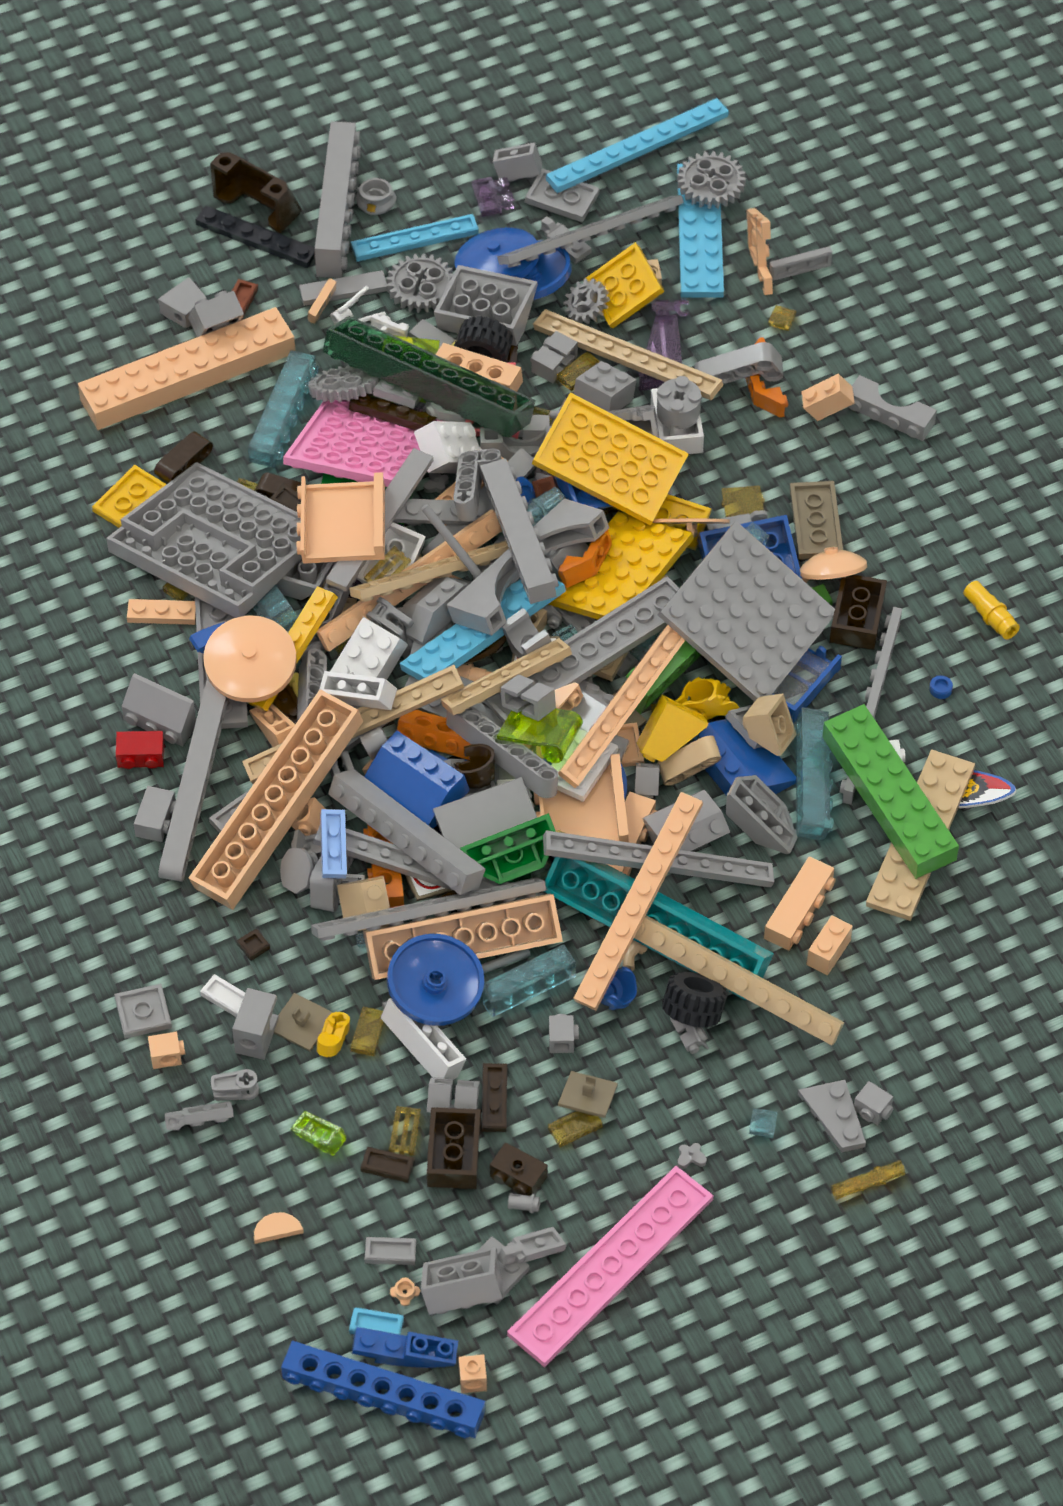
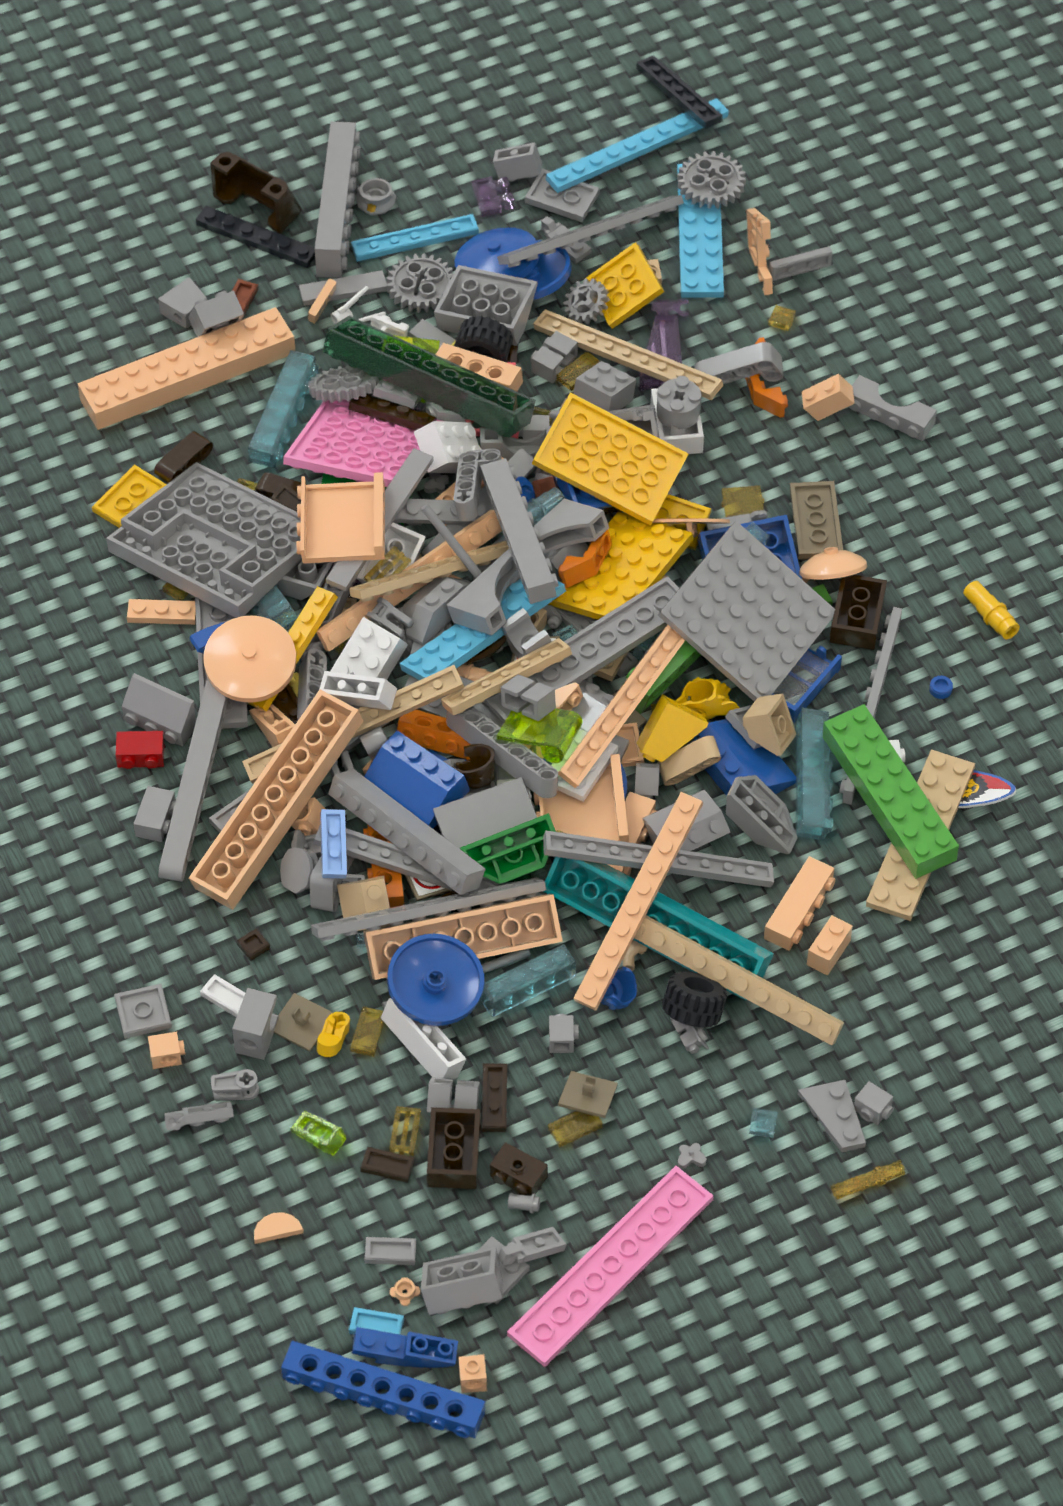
(679, 92): none -> black plate

